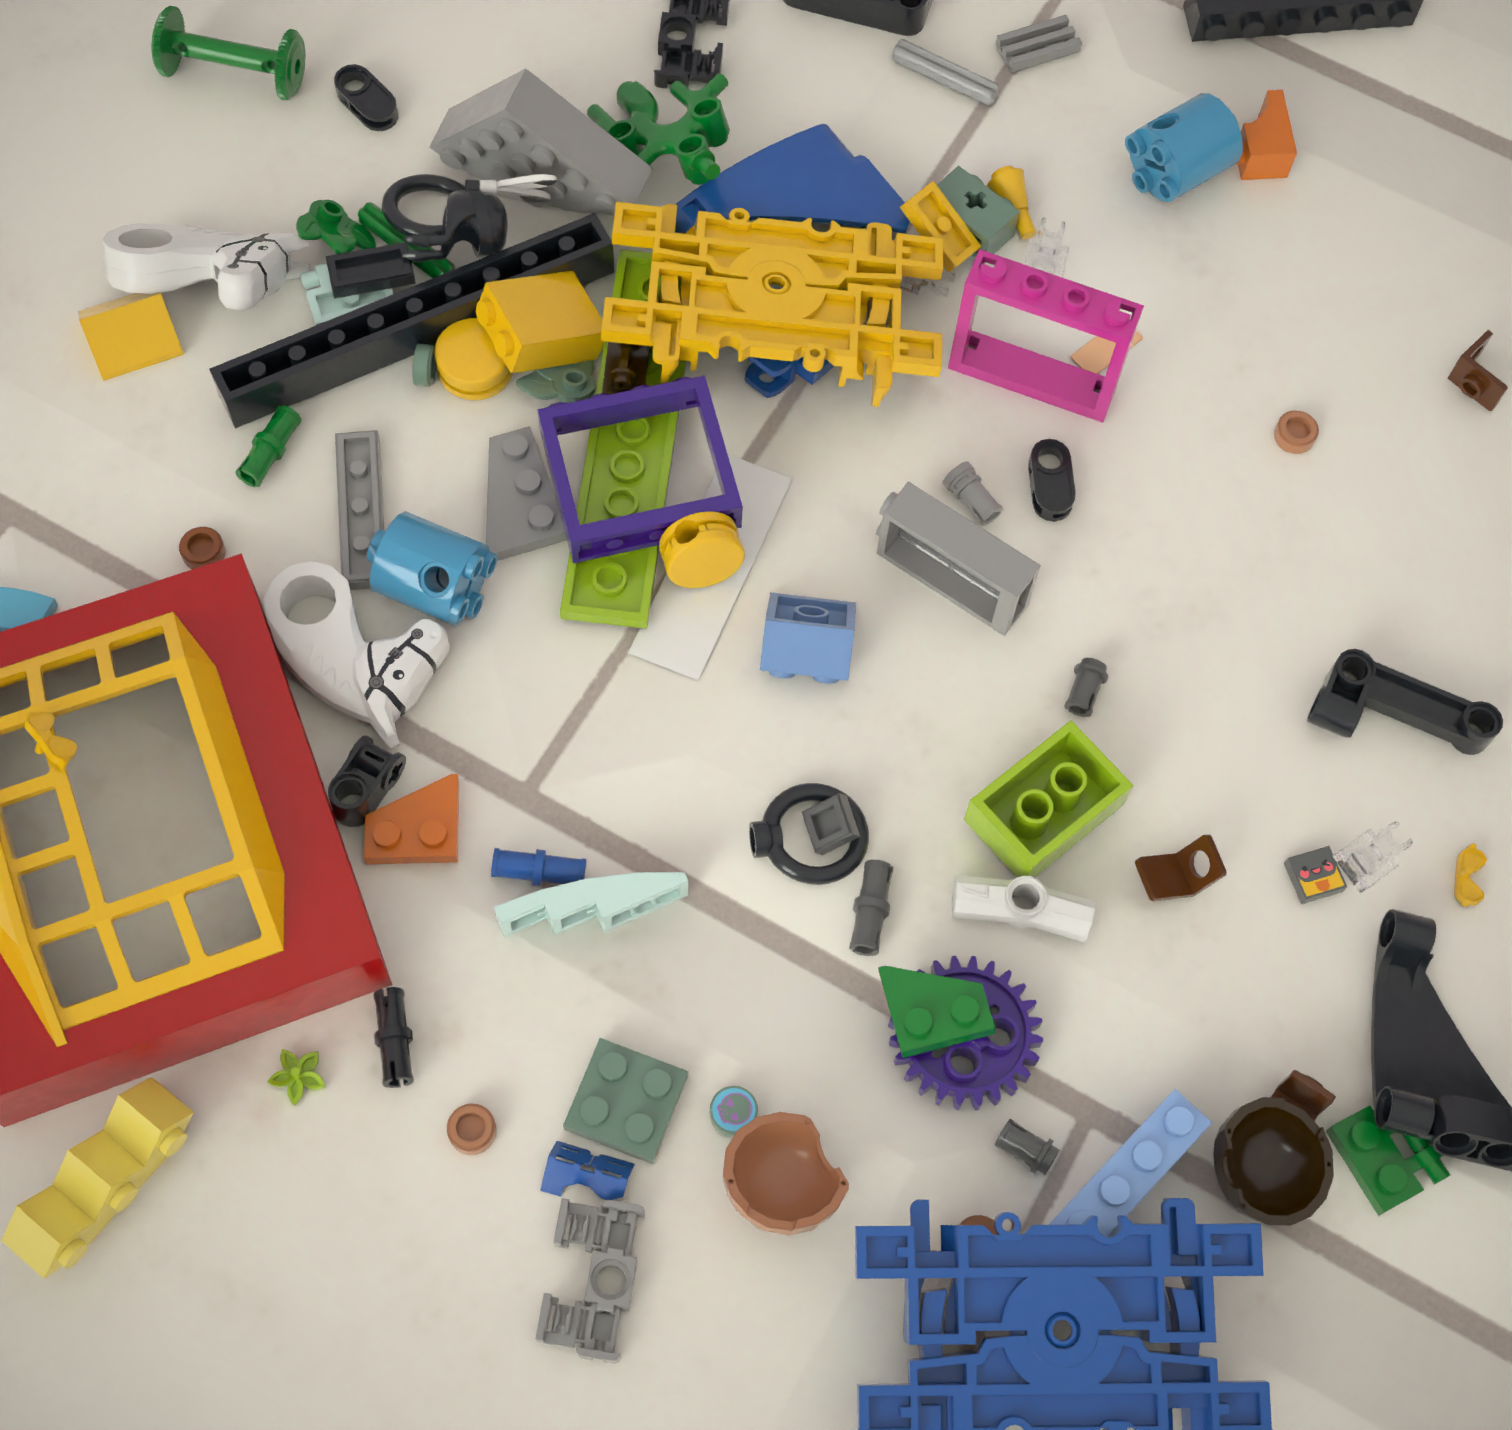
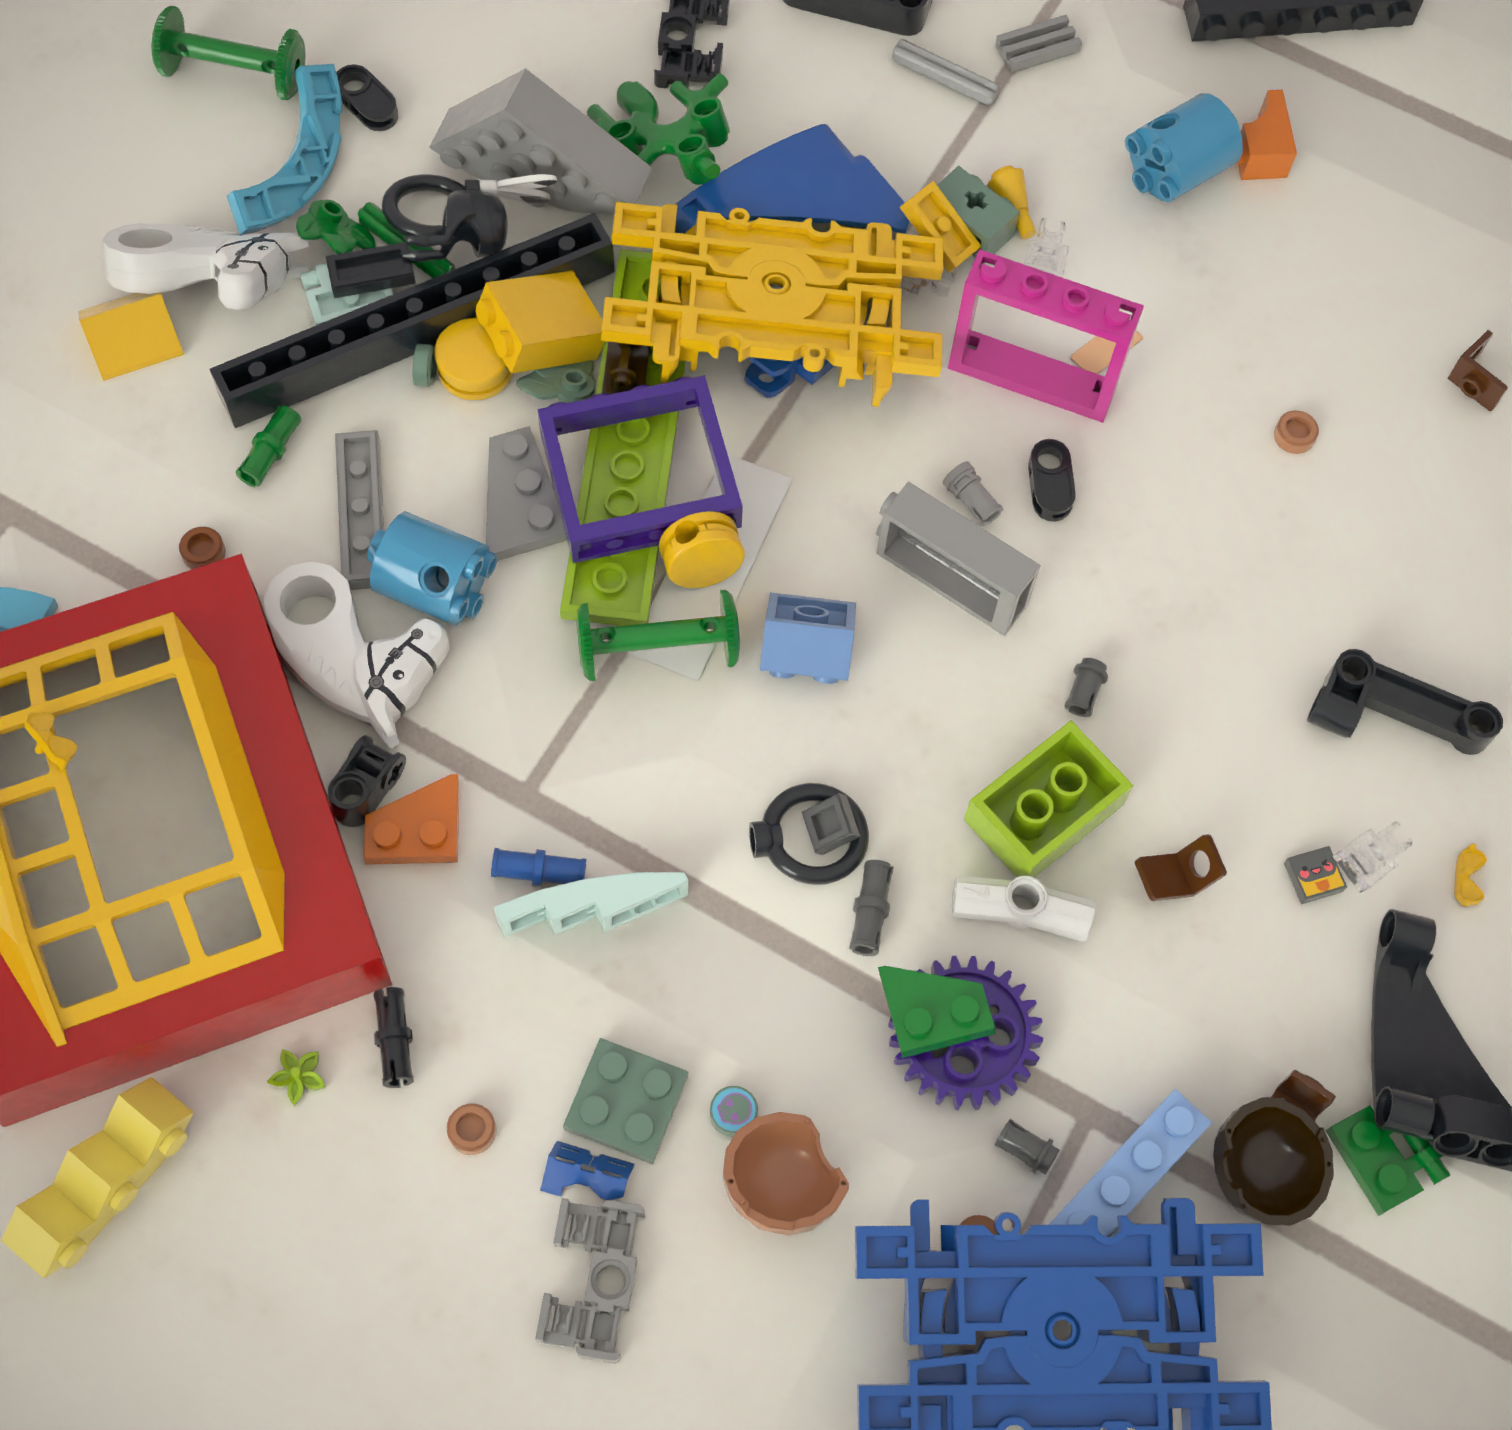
(309, 161): none -> medium azure tile
(659, 635): none -> green hose

